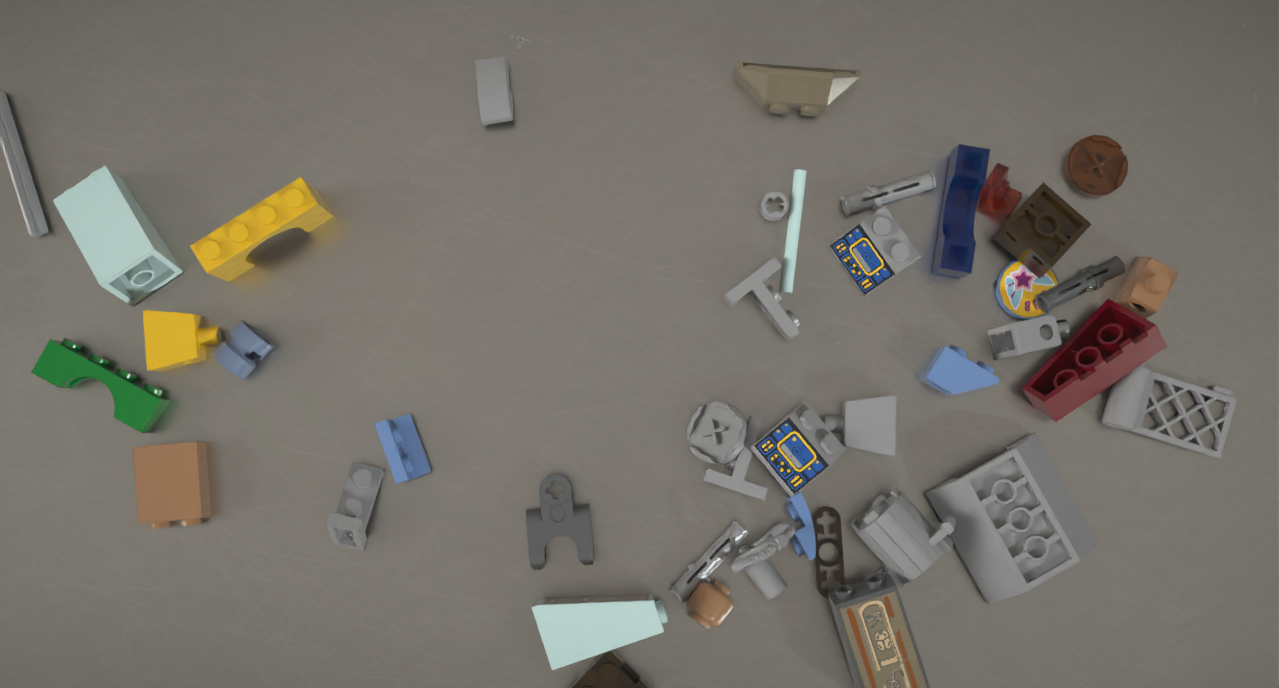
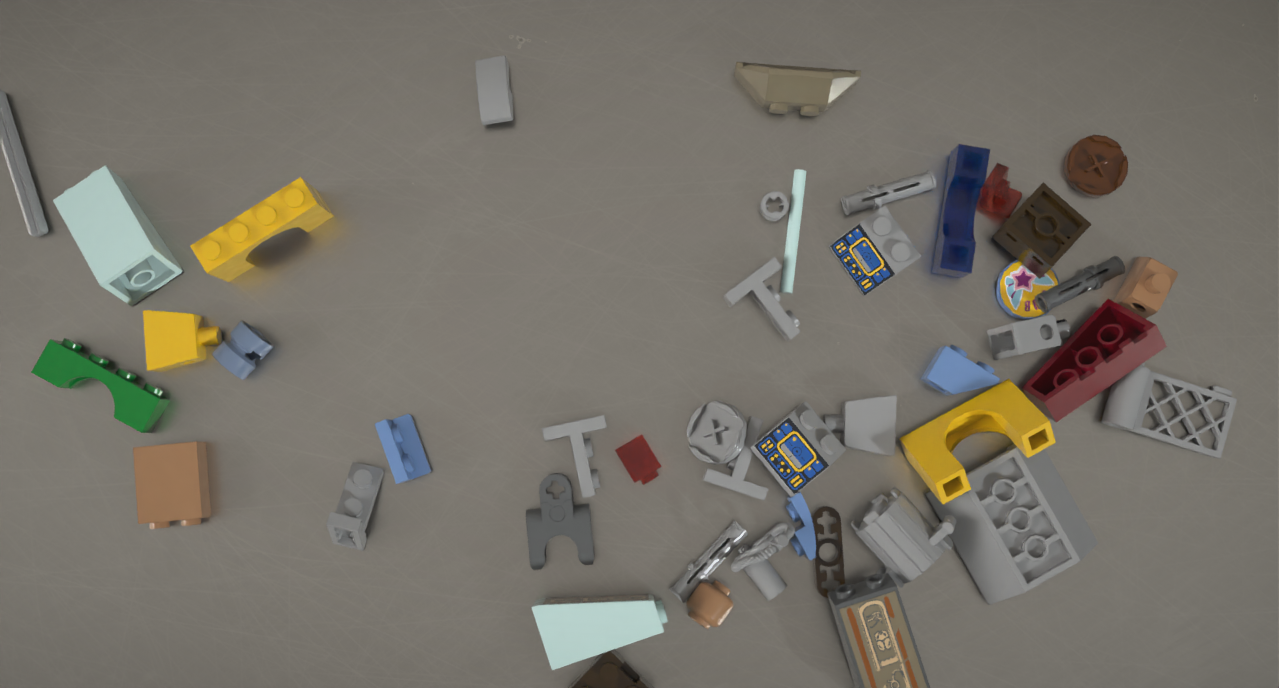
(581, 448): none -> light grey bracket
(639, 460): none -> clear red bracket
(996, 410): none -> yellow arch

